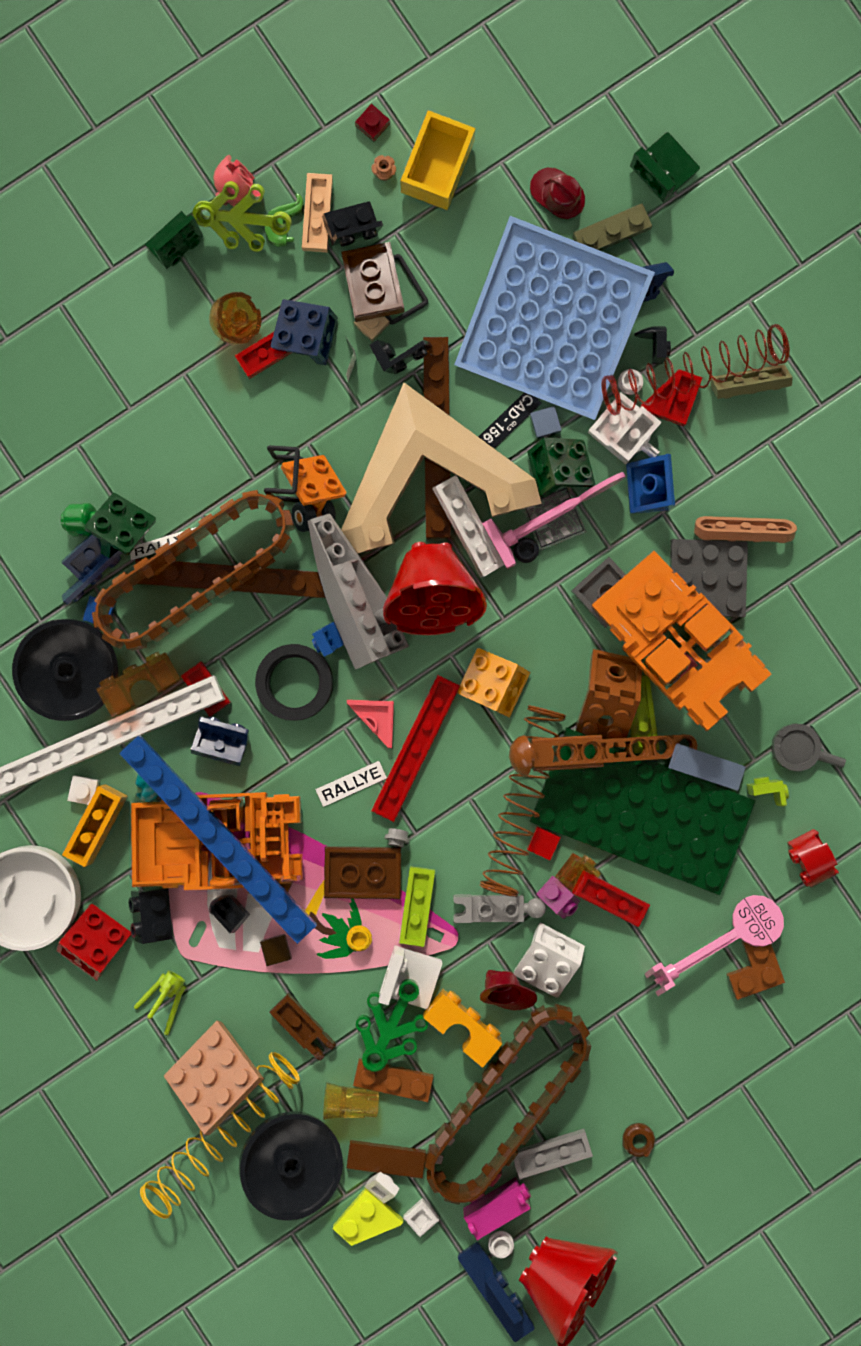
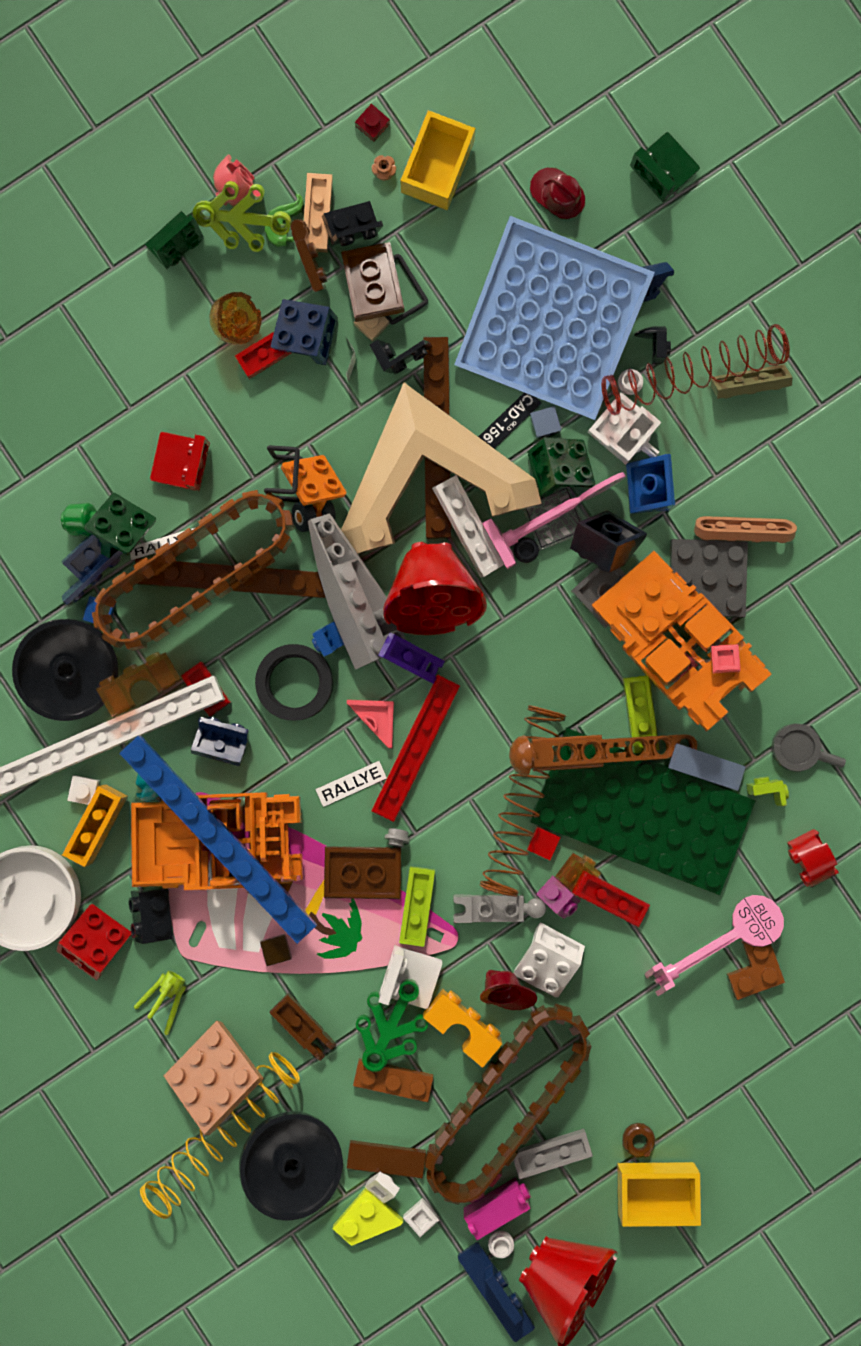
(180, 460): none -> red bracket
(228, 912): black plate -> none
(308, 254): none -> reddish brown hinge
(349, 1102): clear yellow plant -> none
(359, 938): yellow plate -> none
(411, 657): none -> dark purple plate
(493, 682): light orange bracket -> none
(606, 540): none -> black slope
(610, 696): dark orange bracket -> none
(614, 228): olive plate -> none
(659, 1194): none -> yellow piece
(679, 405): red wing -> none
(725, 658): none -> coral tile

